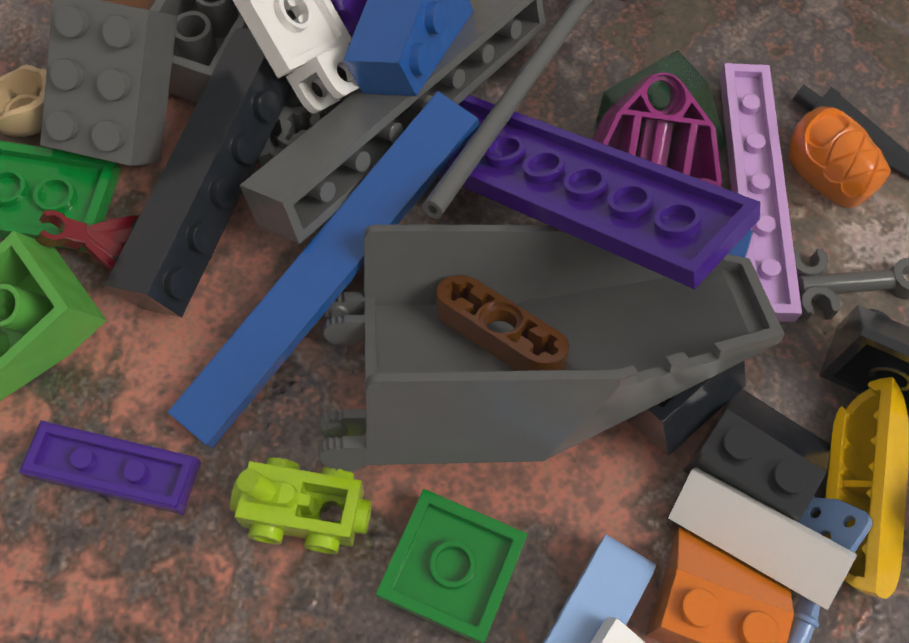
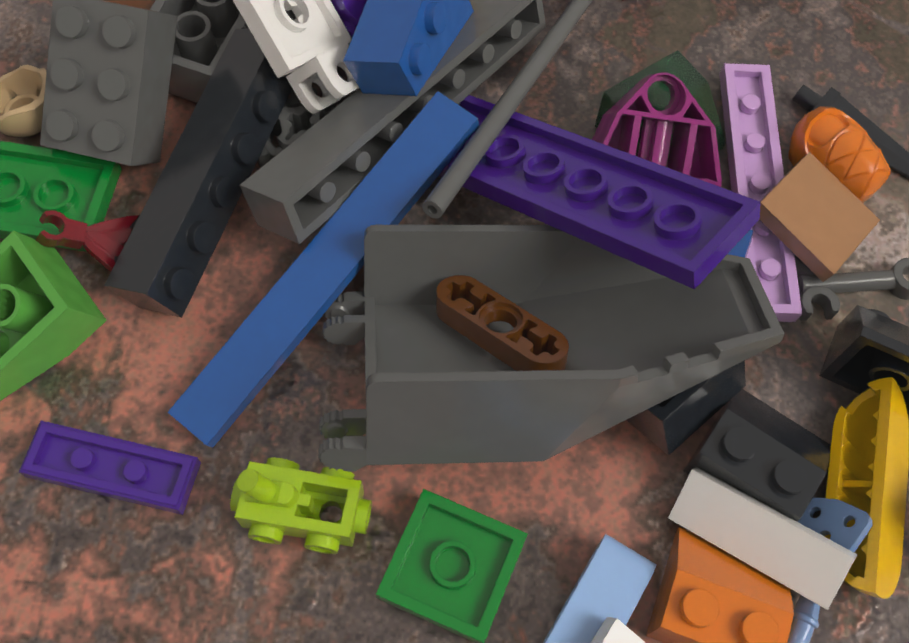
(816, 216): none -> medium nougat tile

